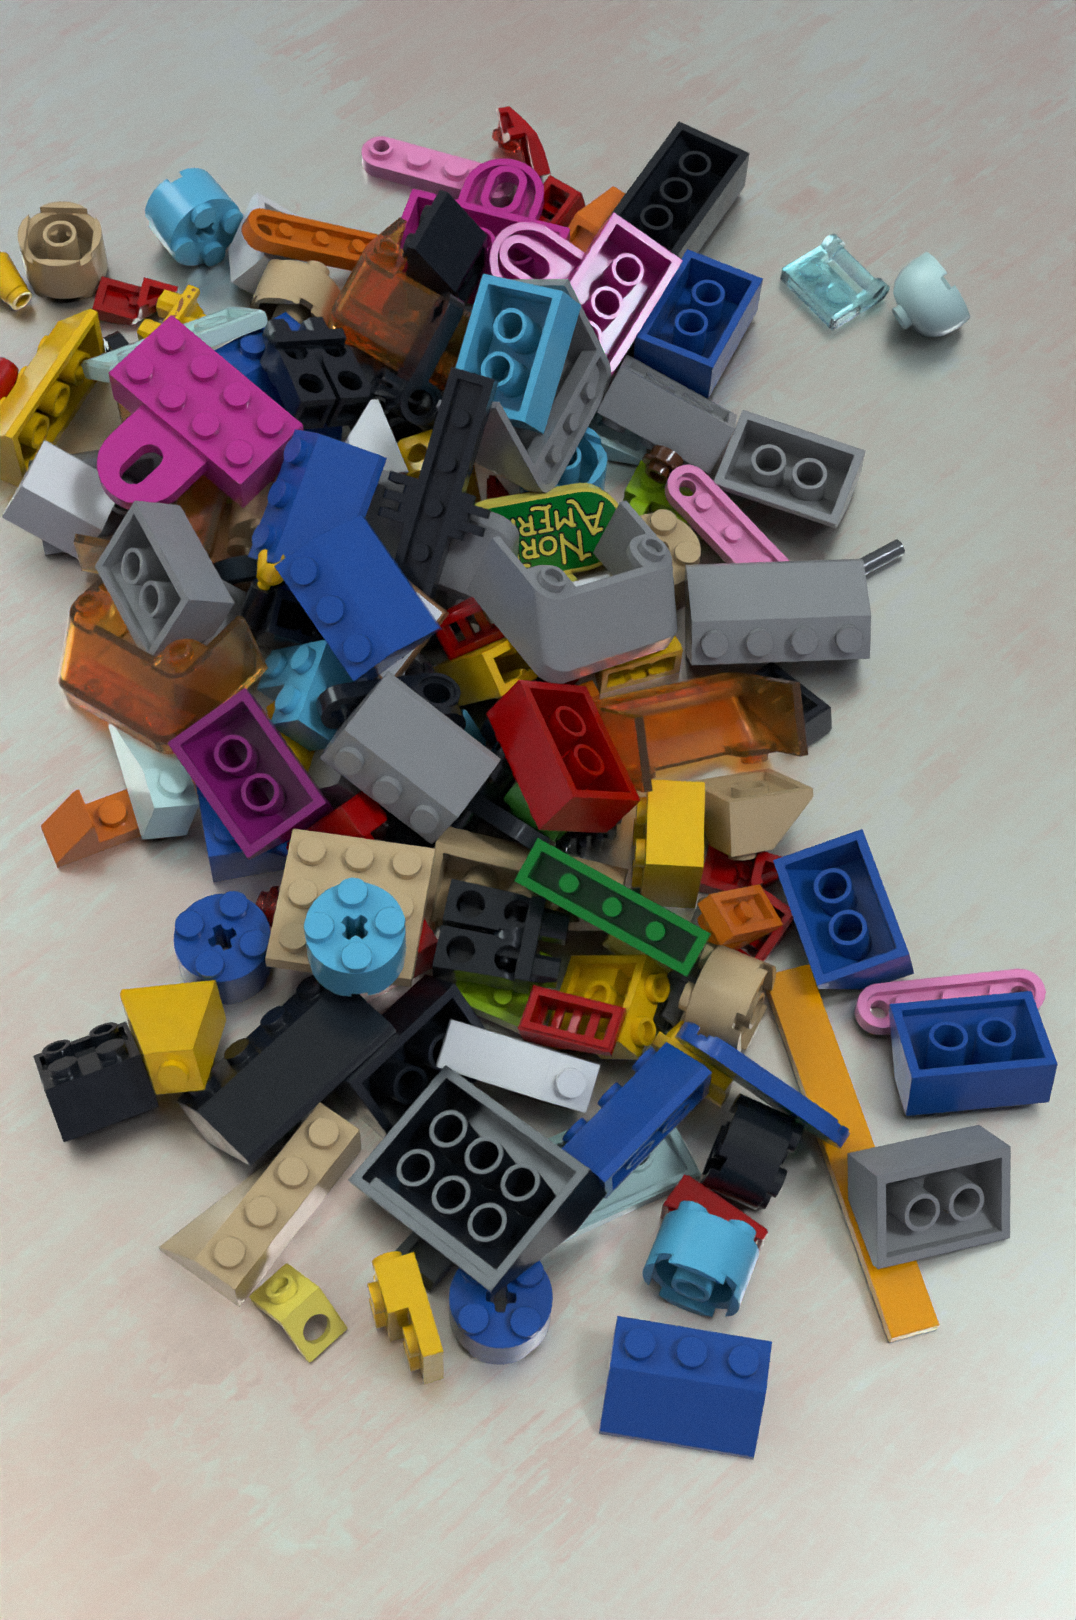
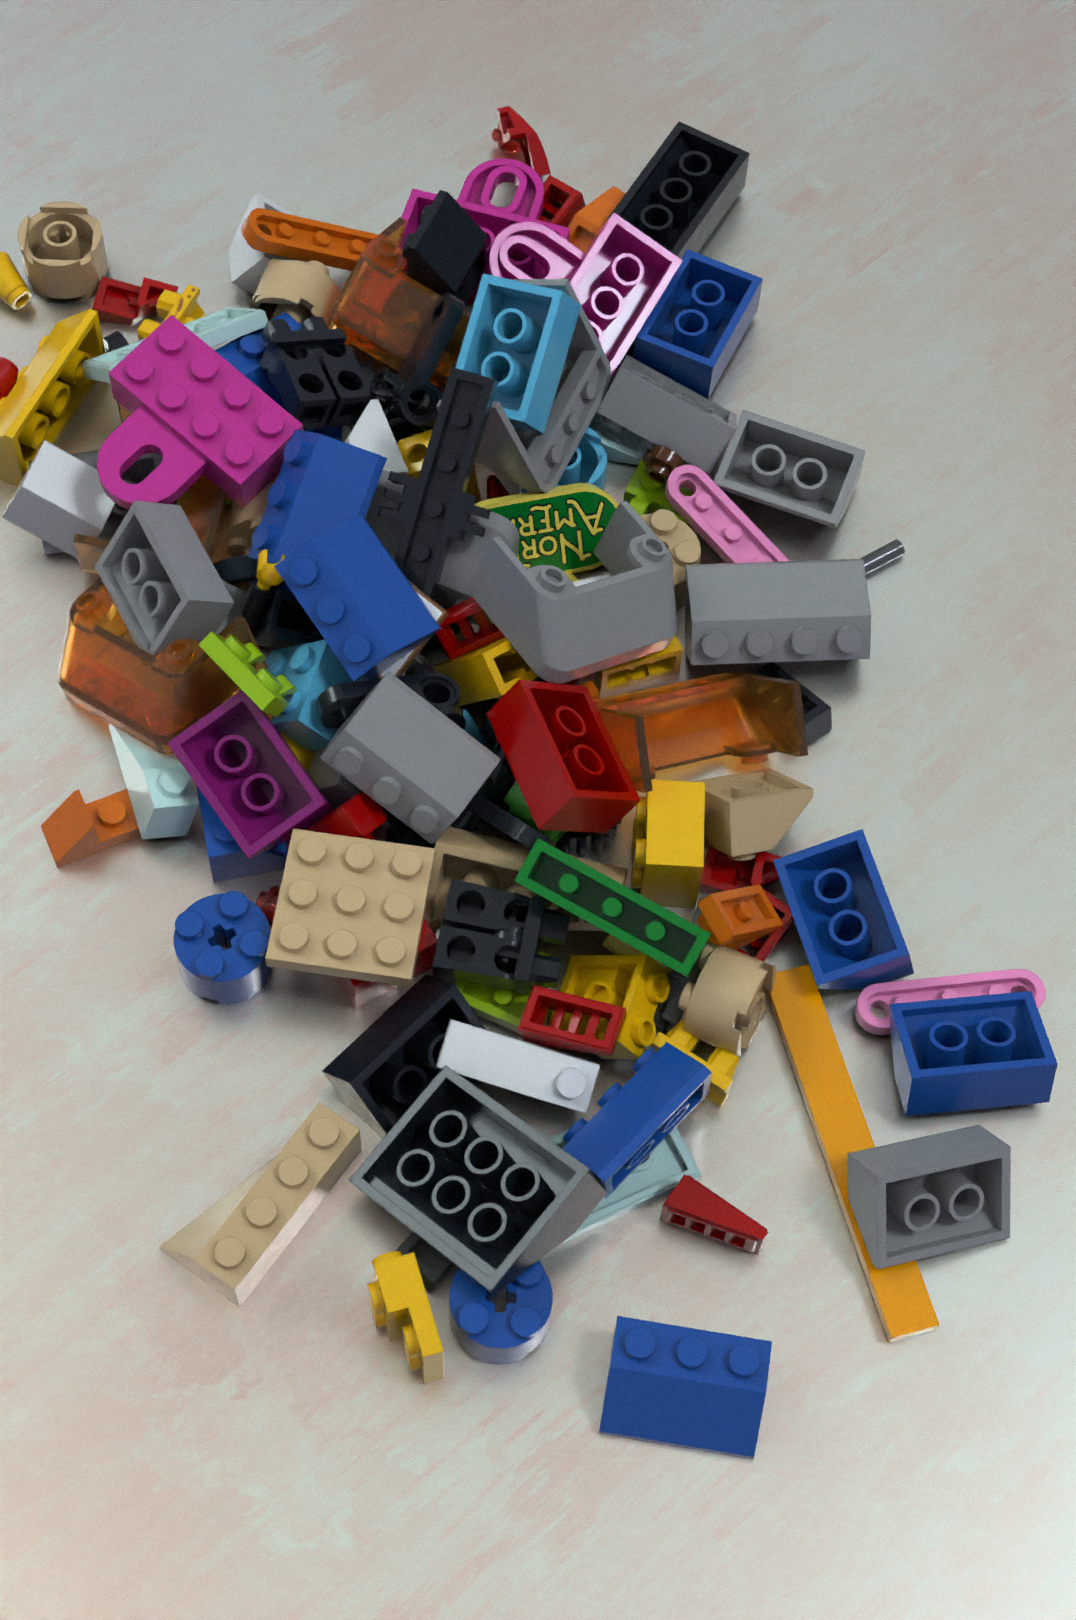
(95, 1080): black slope -> none
(176, 1032): yellow slope -> none
(193, 218): medium azure brick -> none
(237, 663): none -> lime plate
(284, 1069): black slope -> none
(291, 1302): light yellow bracket -> none
(355, 938): medium azure brick -> none
(424, 168): bright pink plate -> none
(702, 1260): medium azure brick -> none
(750, 1151): black brick -> none
(763, 1084): blue tile -> none
(825, 290): clear light blue plate -> none
(927, 299): light aqua cylinder -> none

